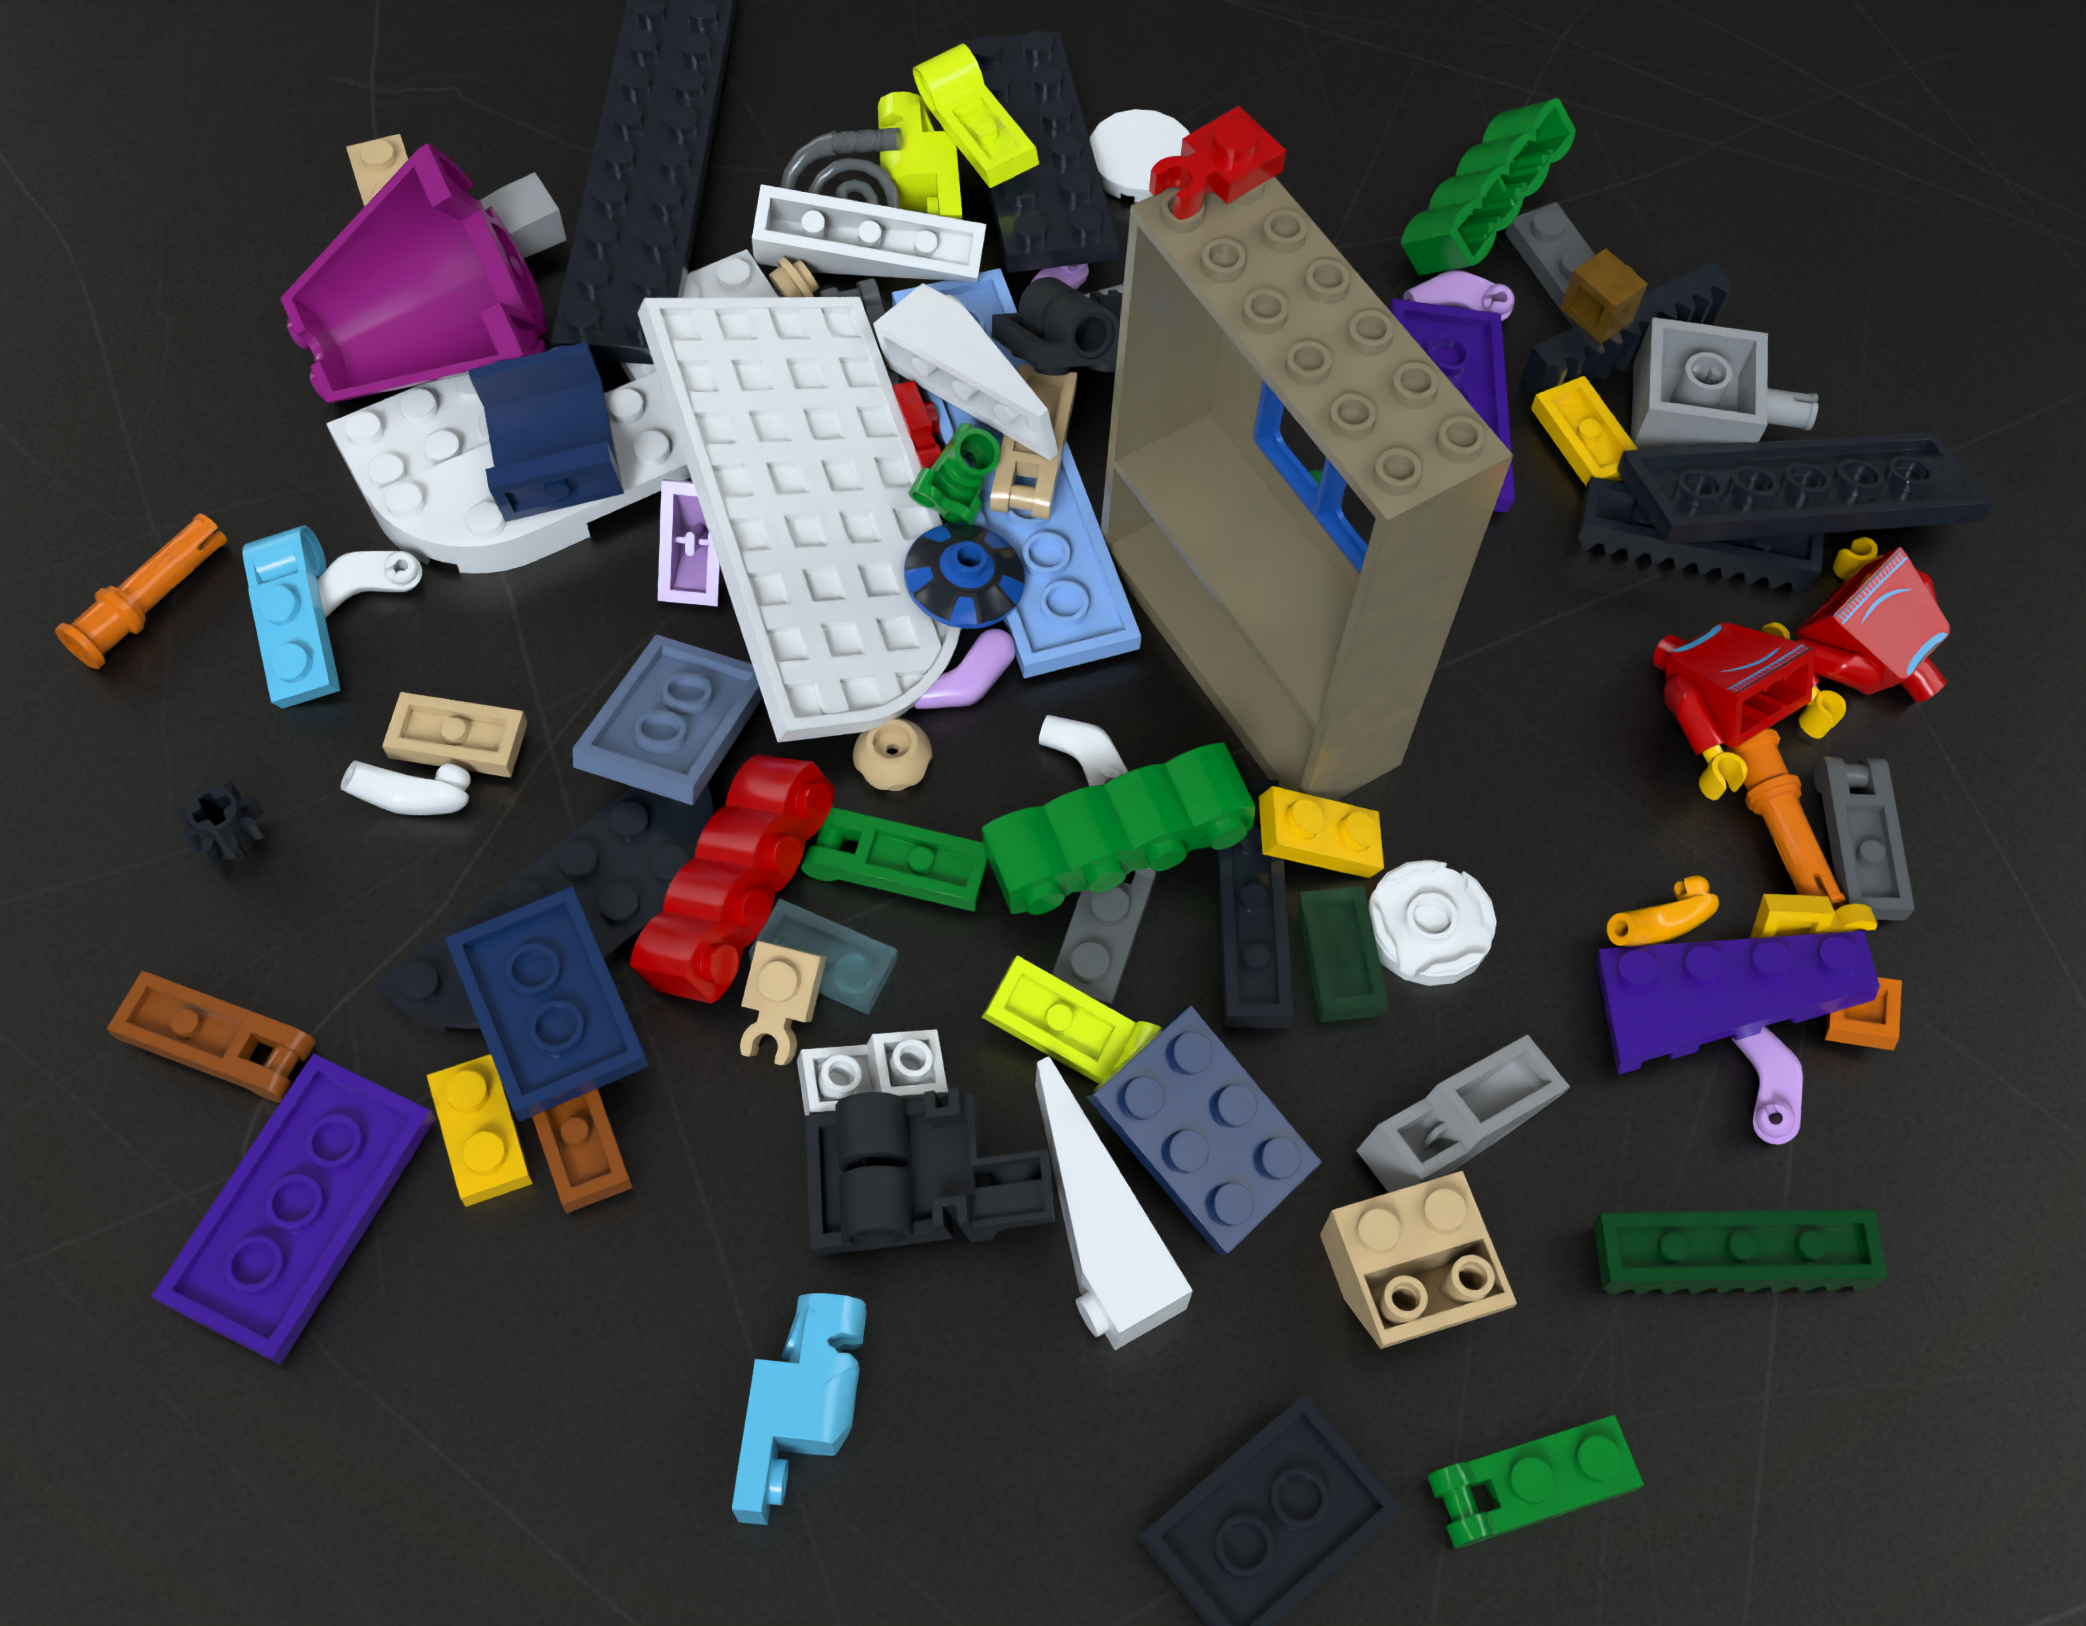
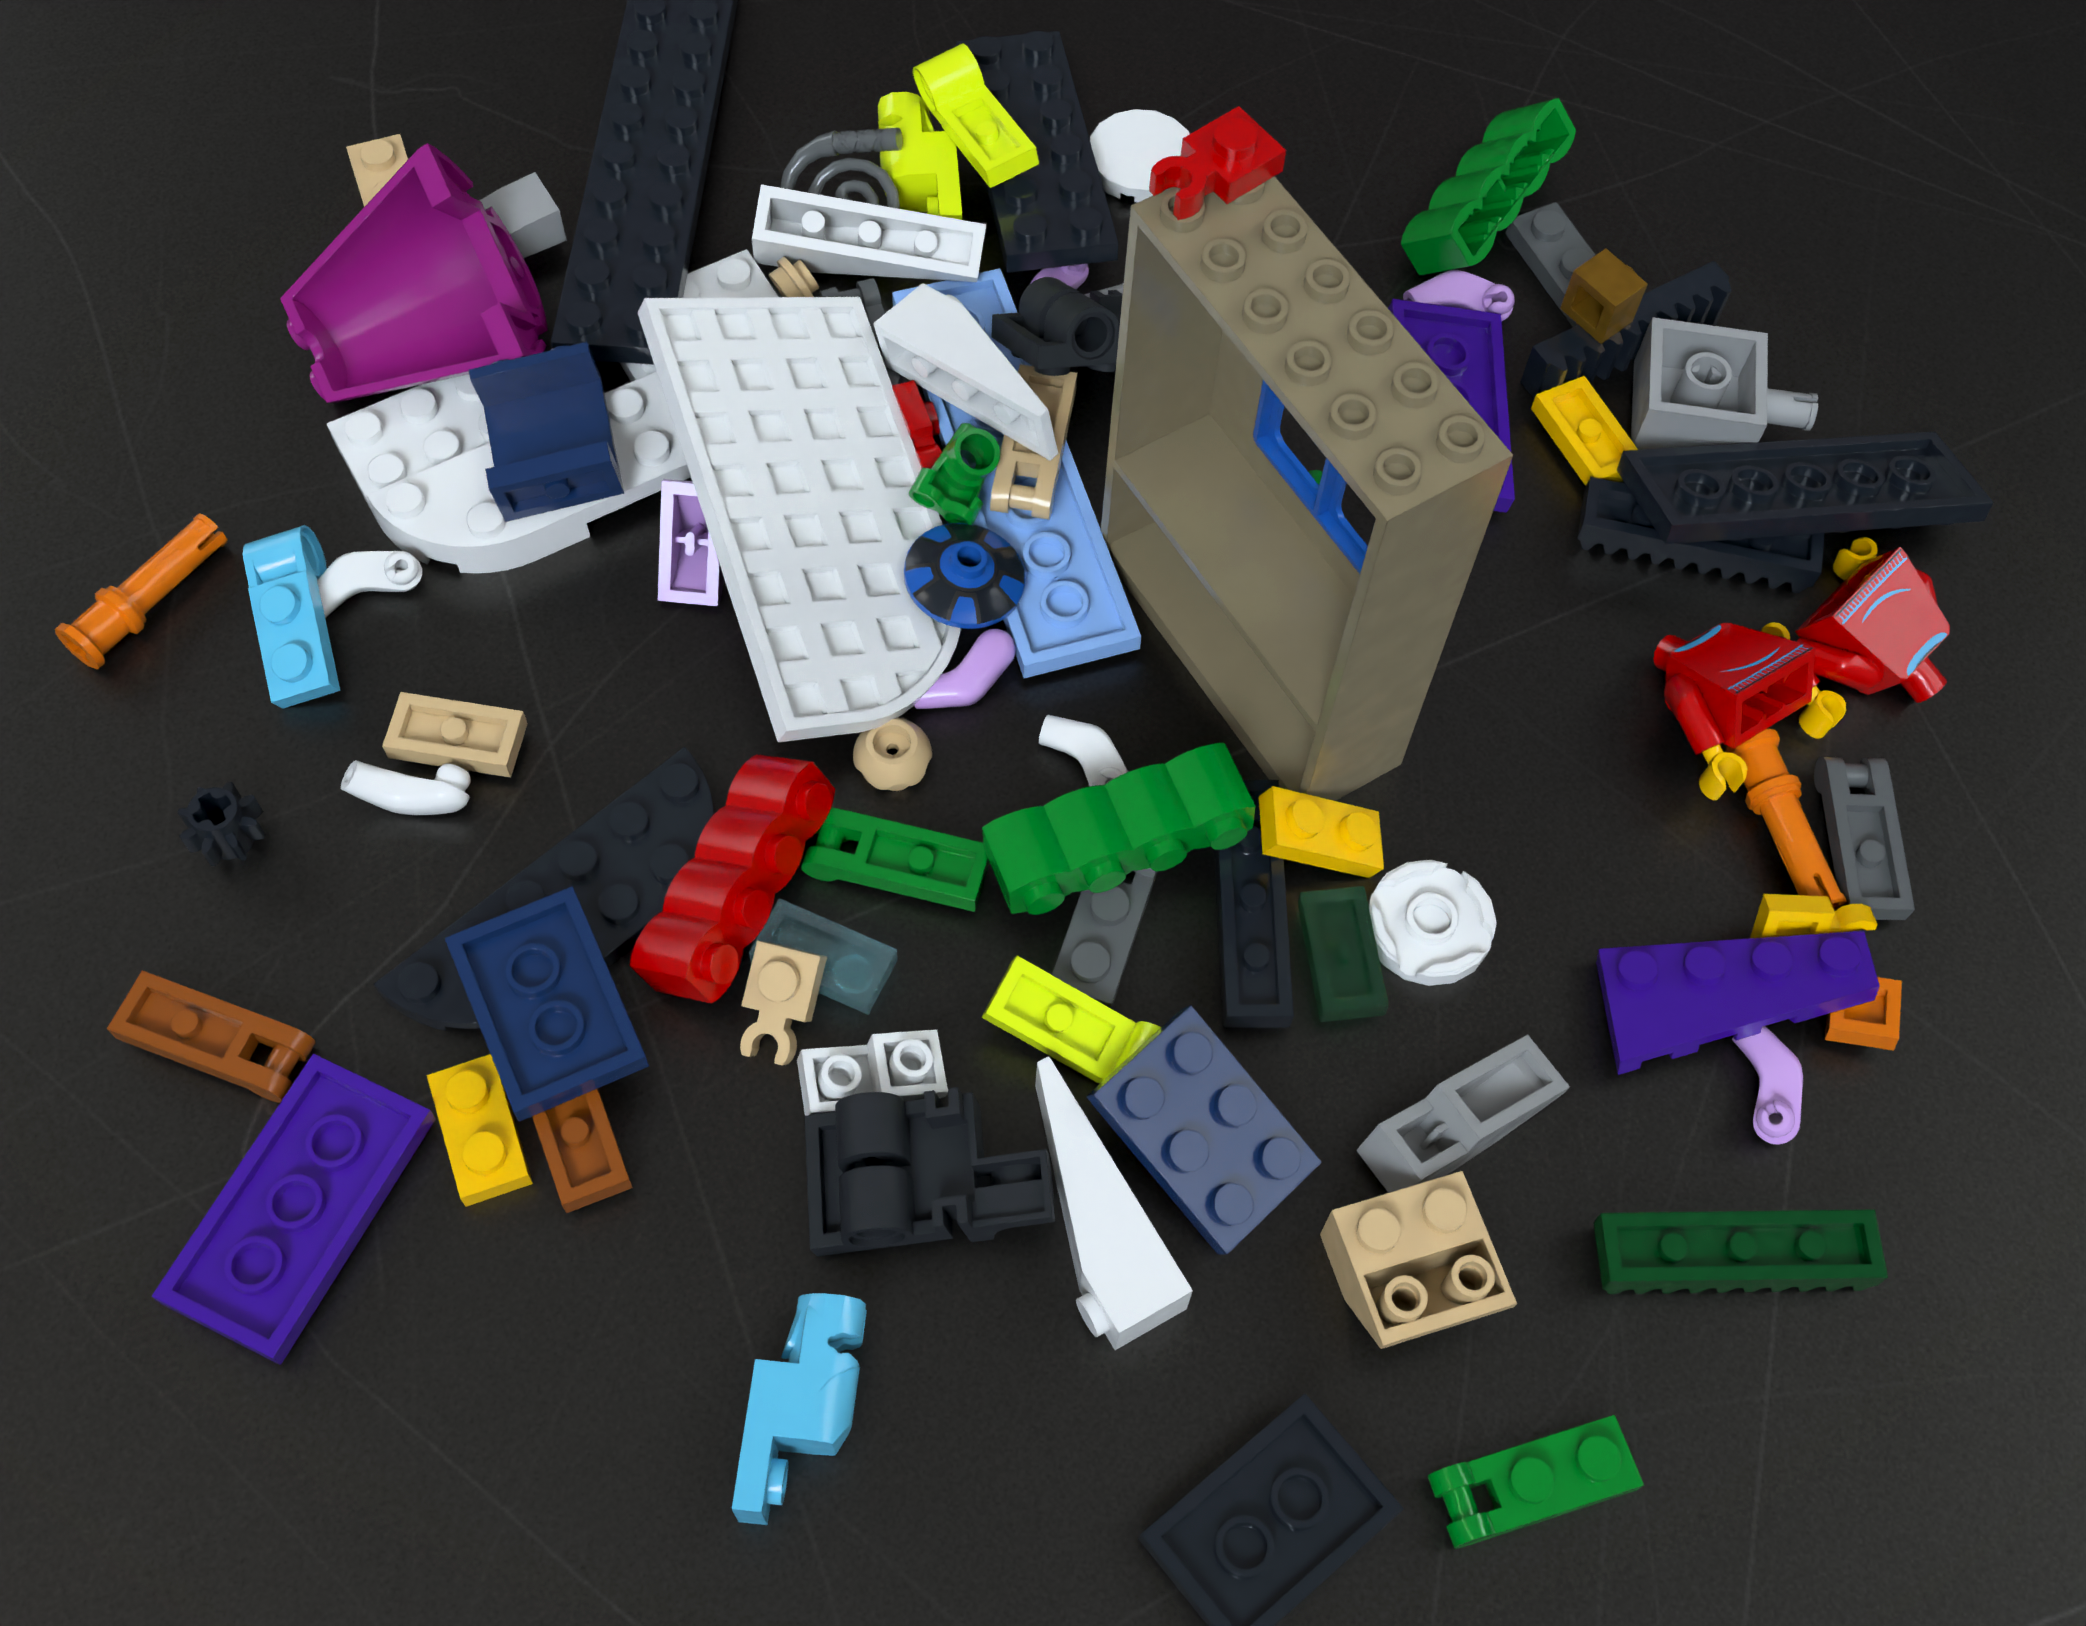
(670, 720): sand blue plate -> none
(1666, 921): light orange arm -> none

